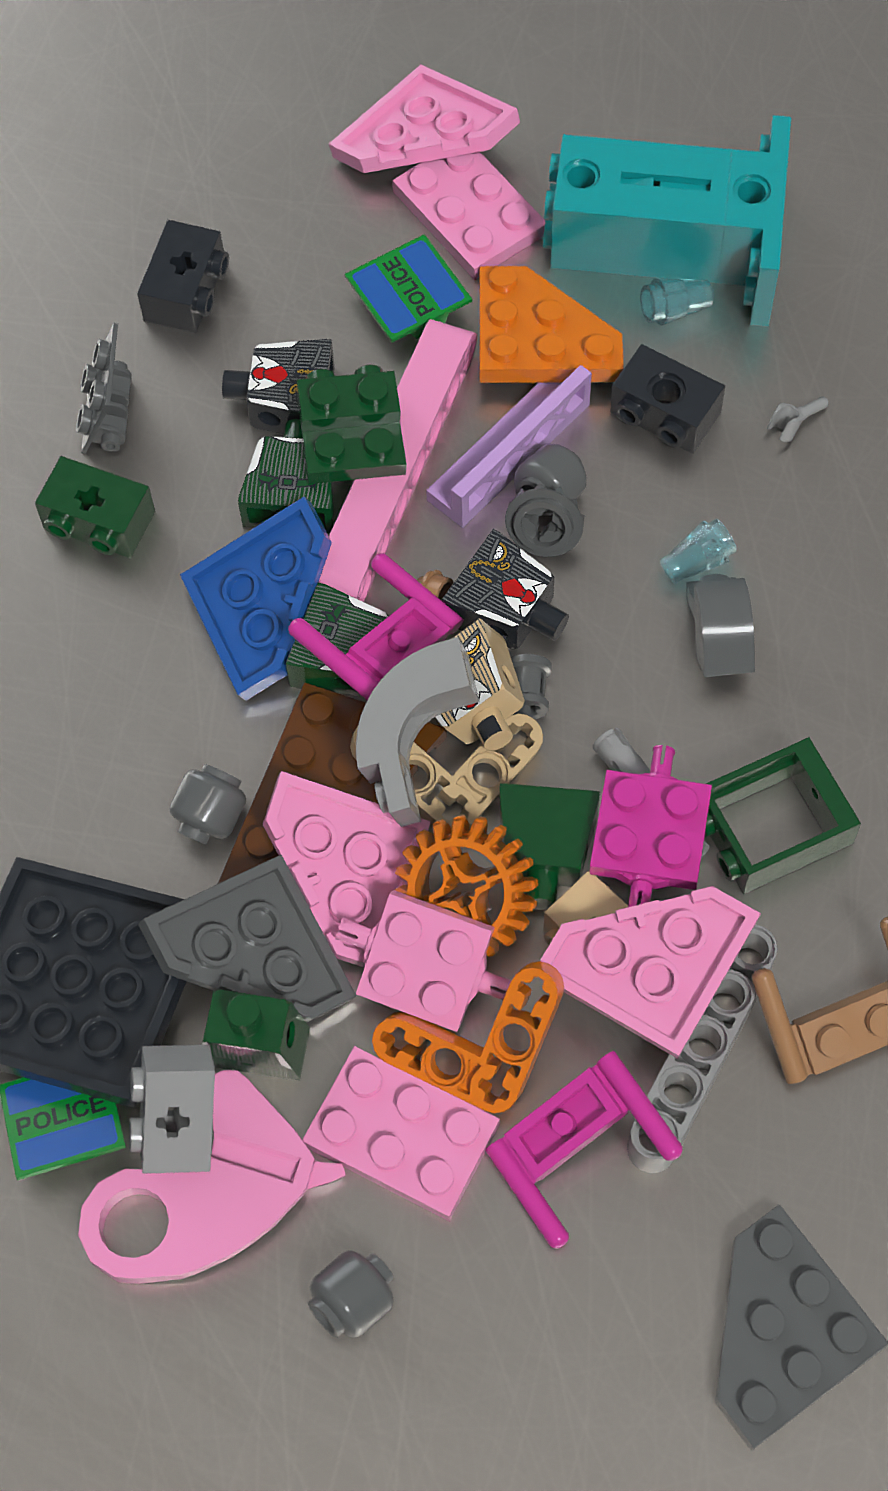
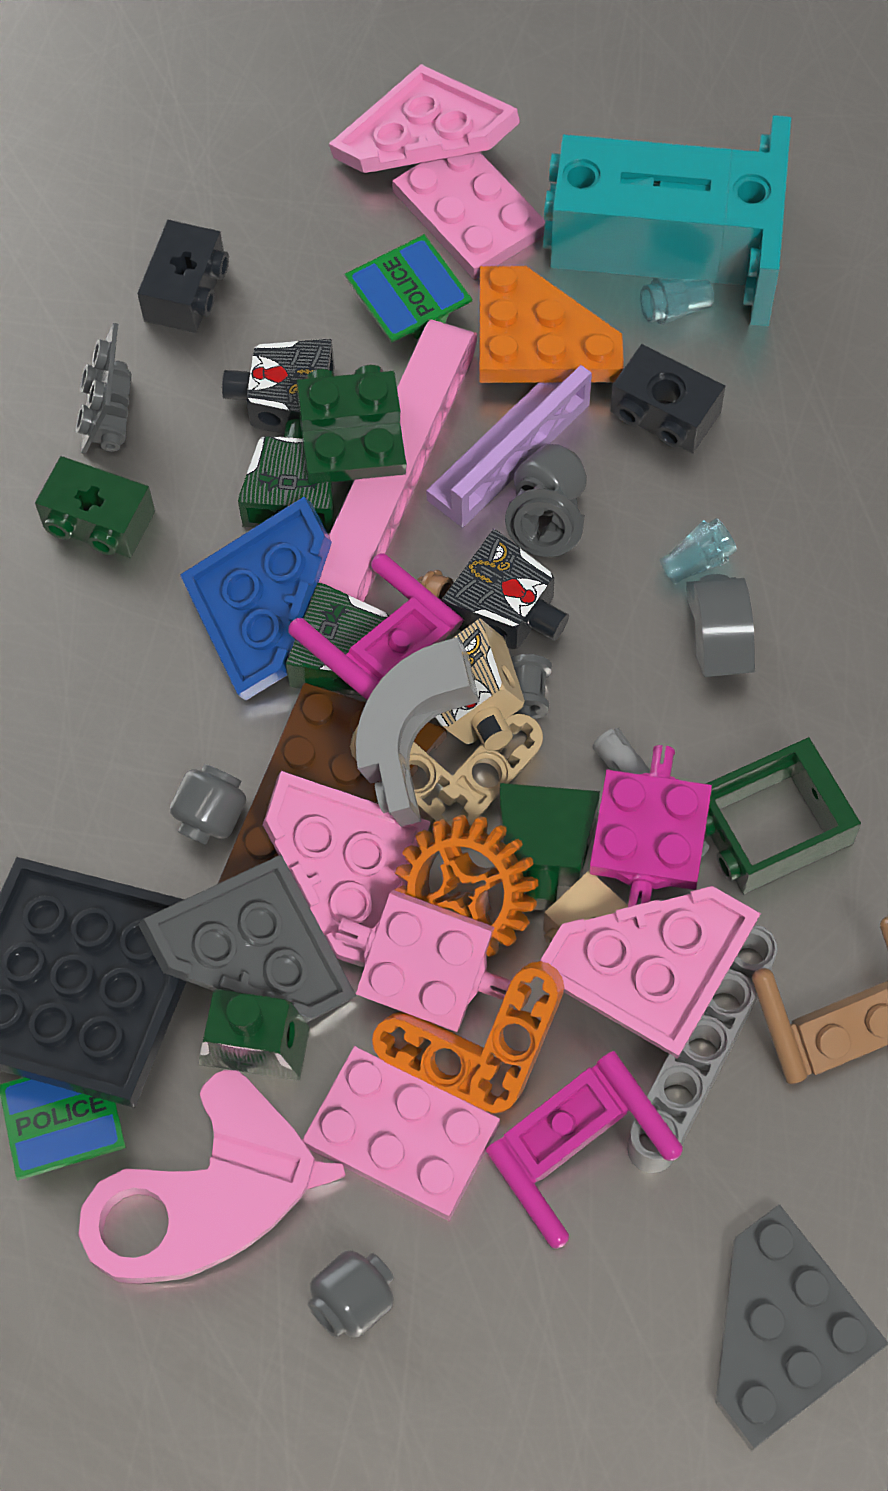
(181, 1137): light grey brick -> none
(789, 417): light grey hand -> none

